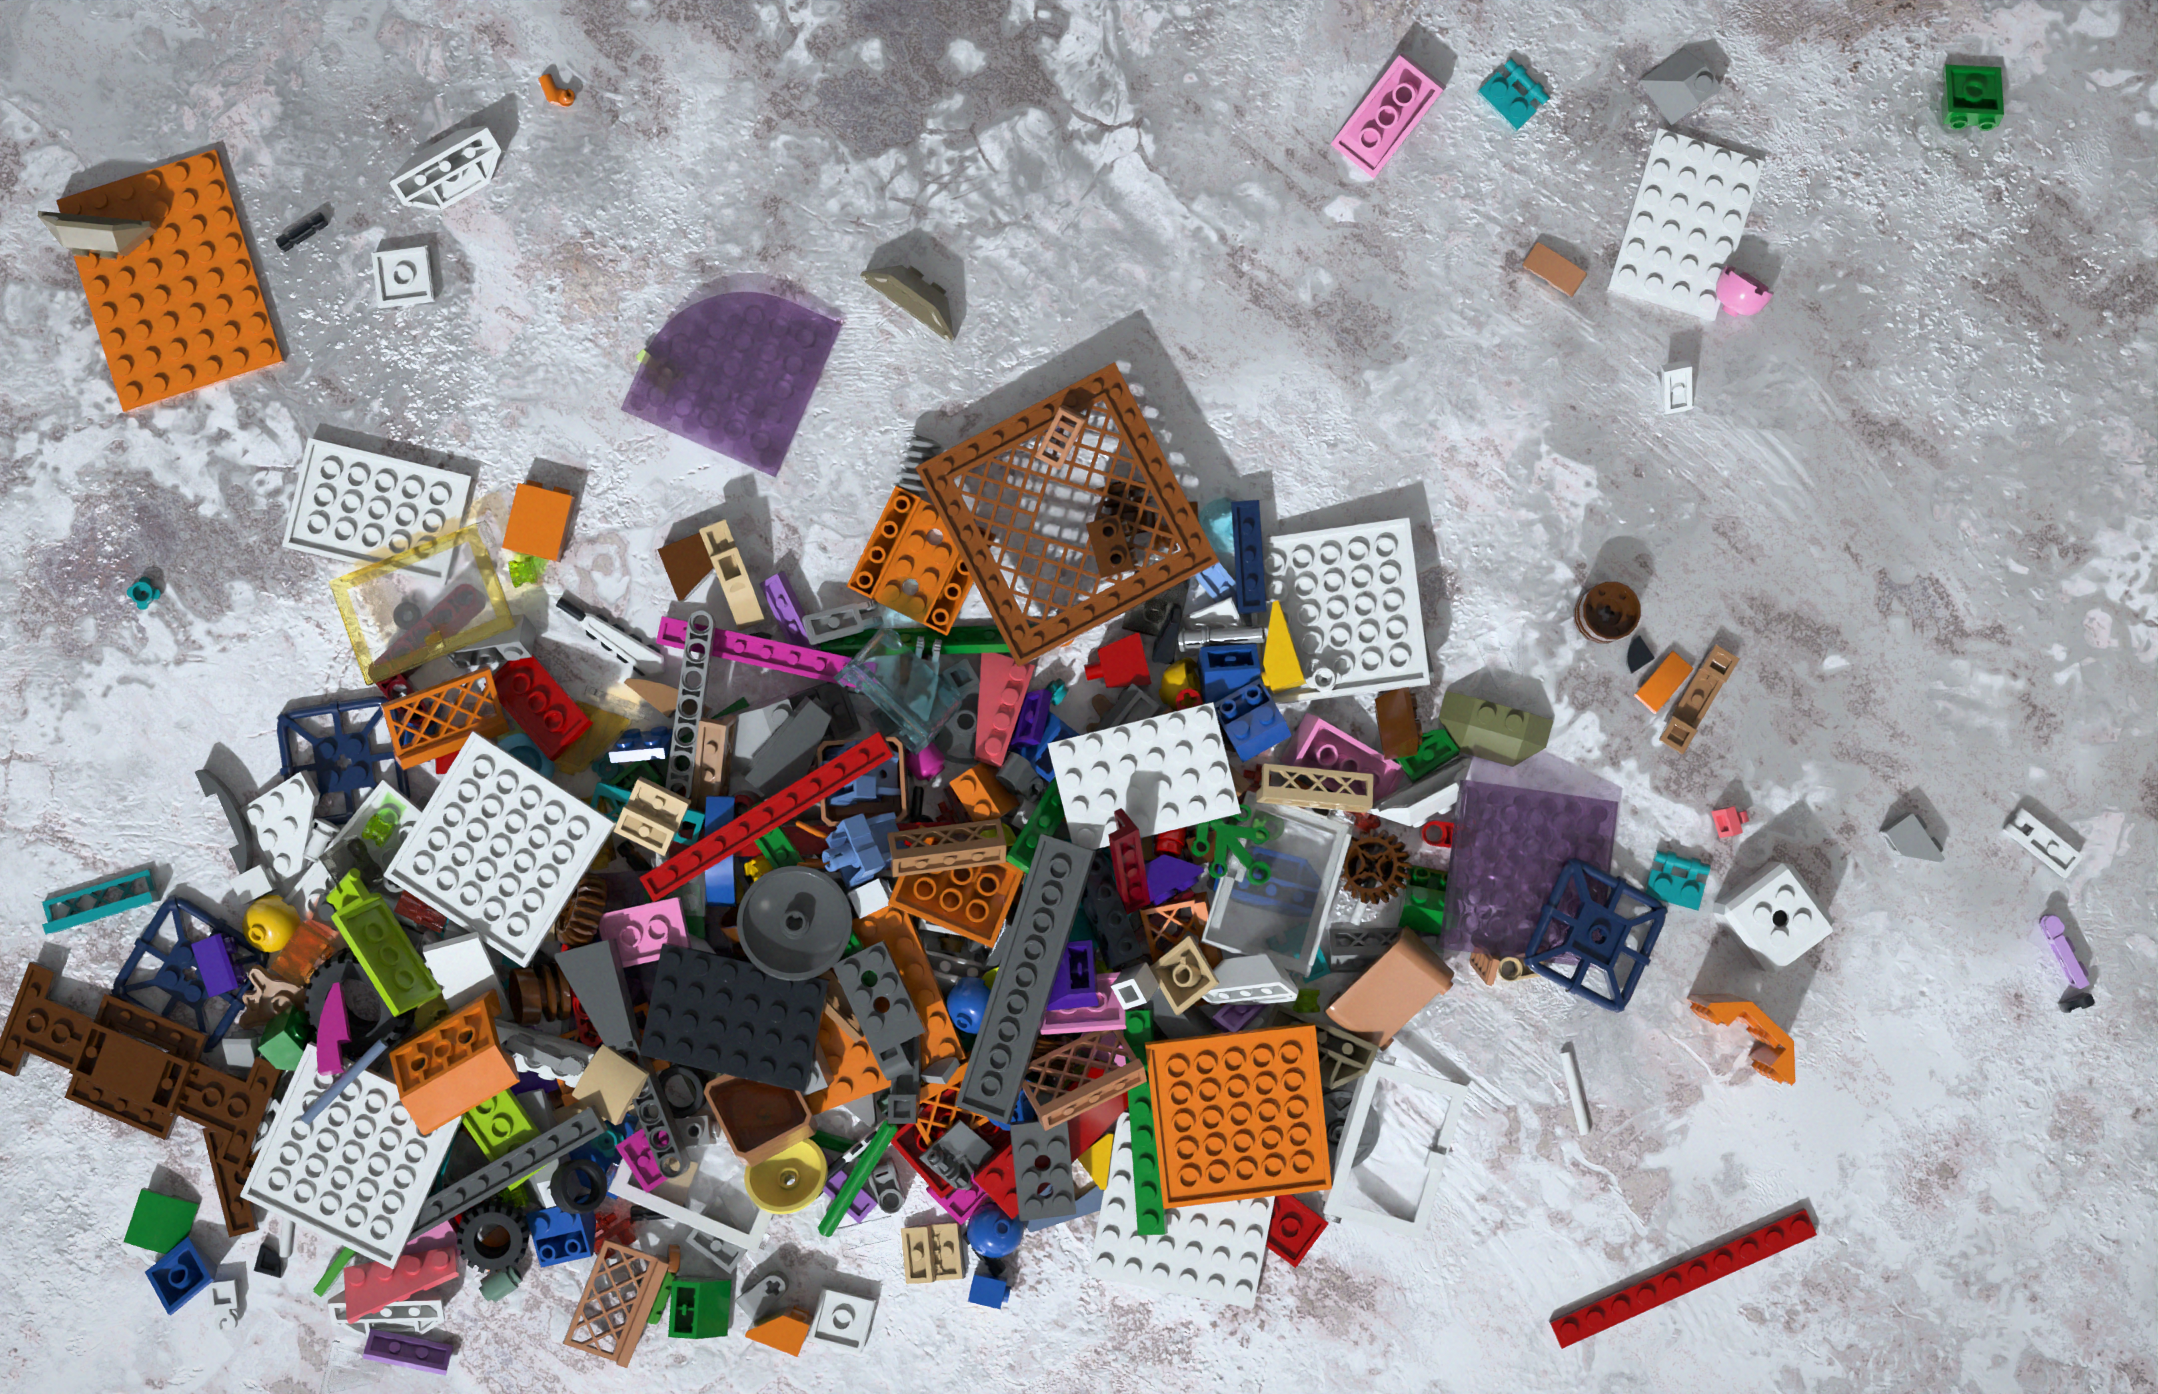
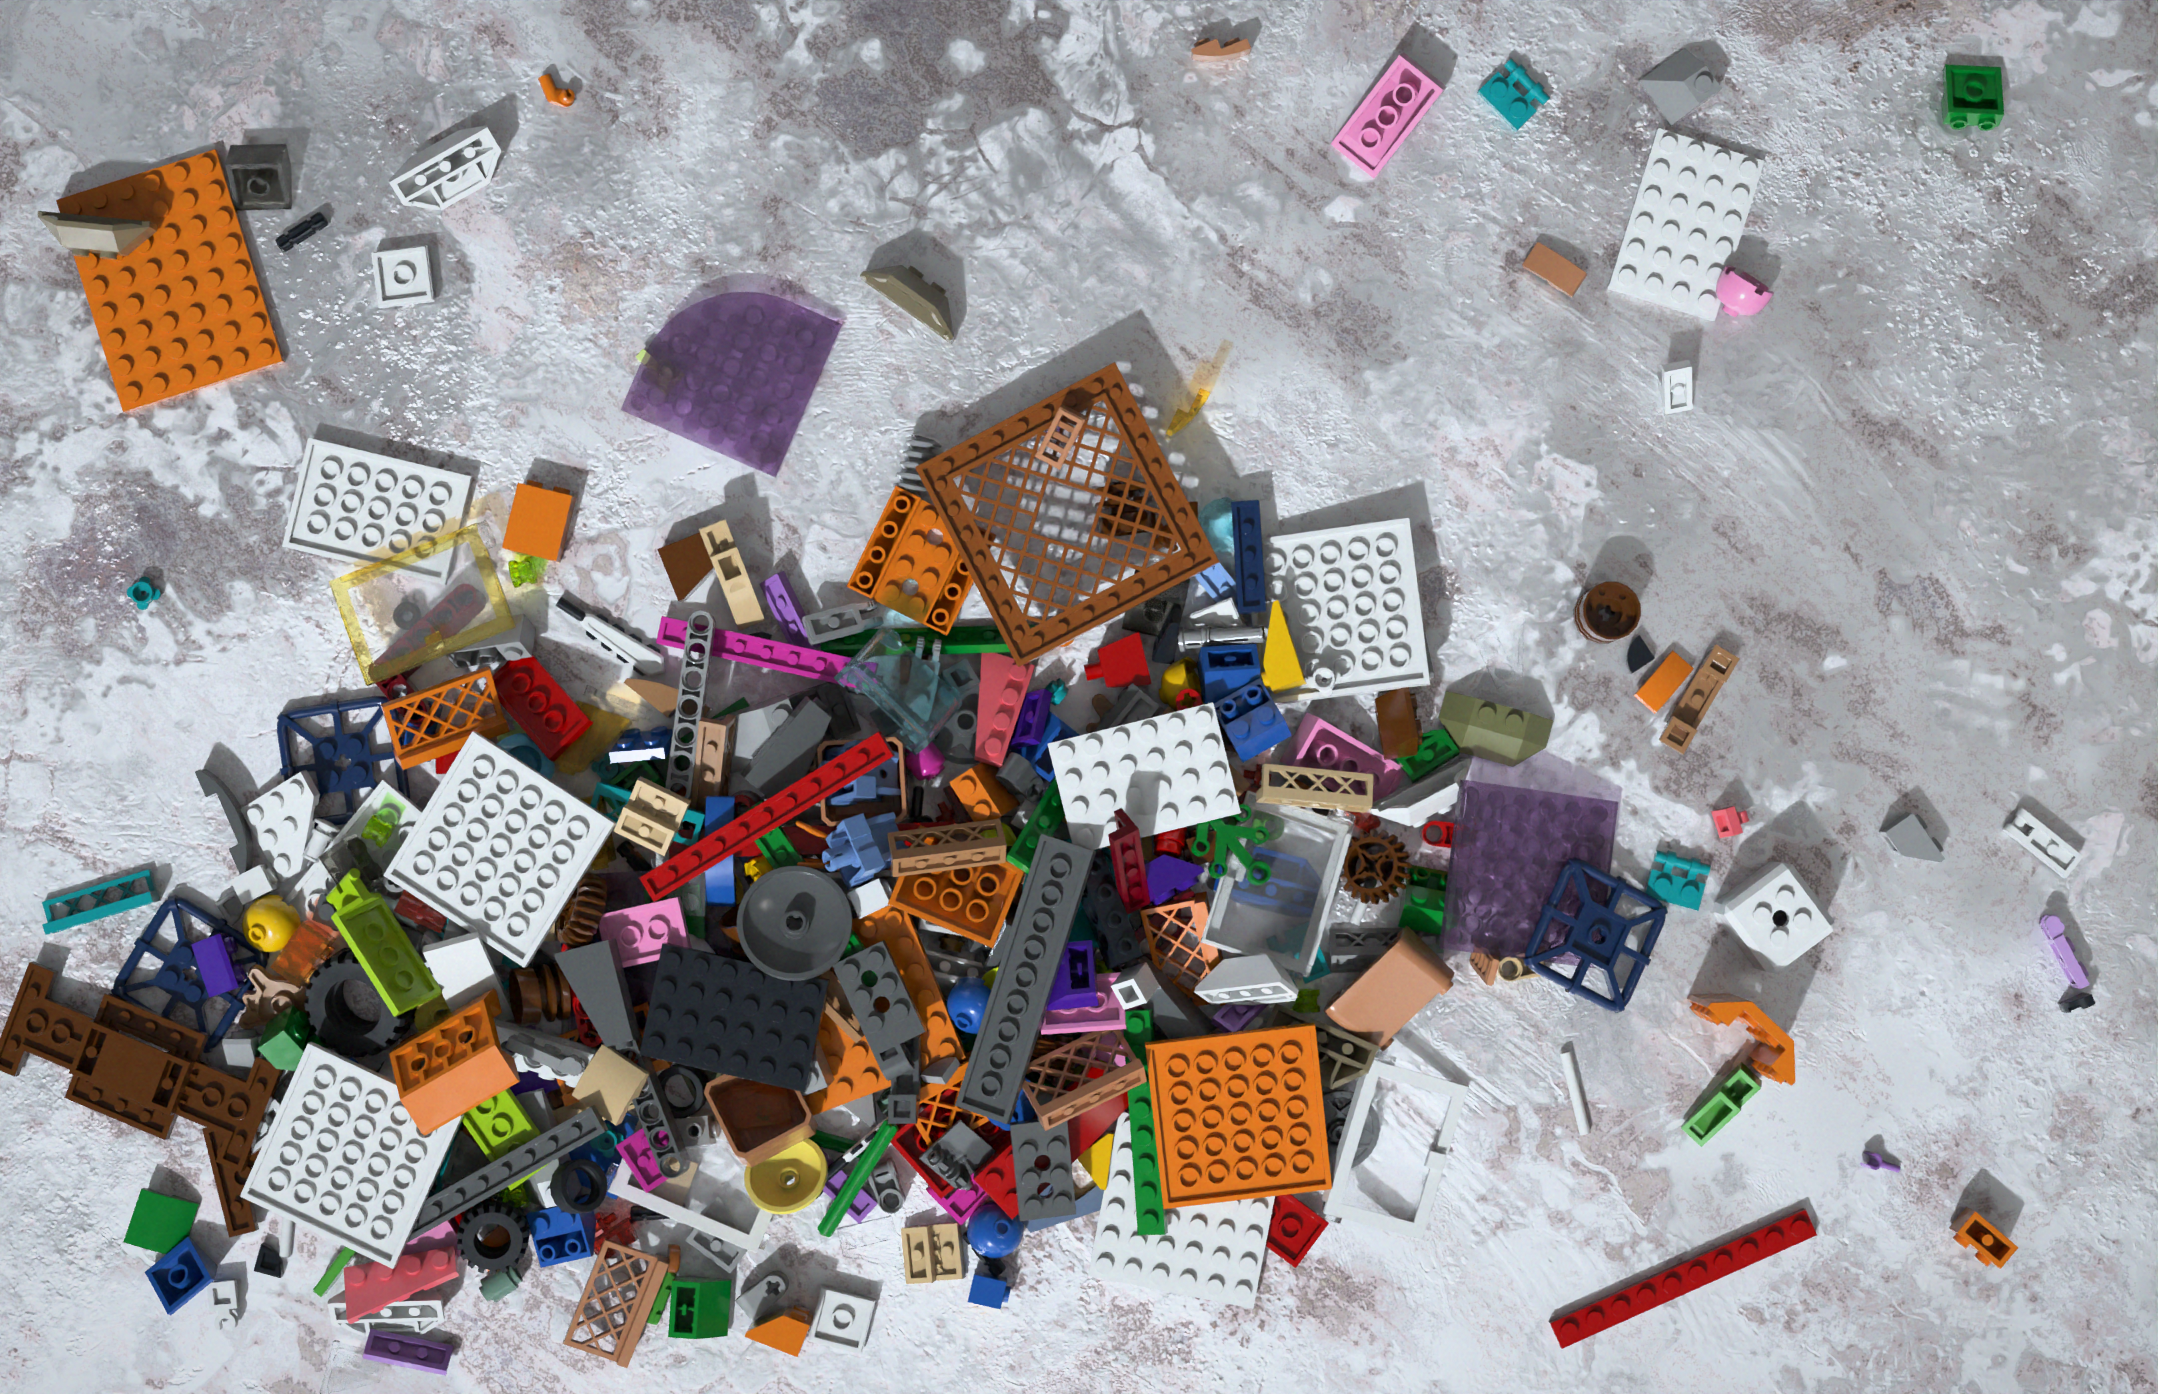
(231, 907): none -> light grey tile
(260, 176): none -> clear smoke slope
(333, 1032): dark pink slope -> none
(345, 1080): sand blue bar -> none
(1111, 546): reddish brown brick -> none
(1183, 419): none -> clear yellow slope
(1184, 975): tan slope -> none
(1212, 52): none -> nougat slope
(1722, 1104): none -> bright green slope
(1876, 1162): none -> medium lavender hand
(1984, 1238): none -> orange brick

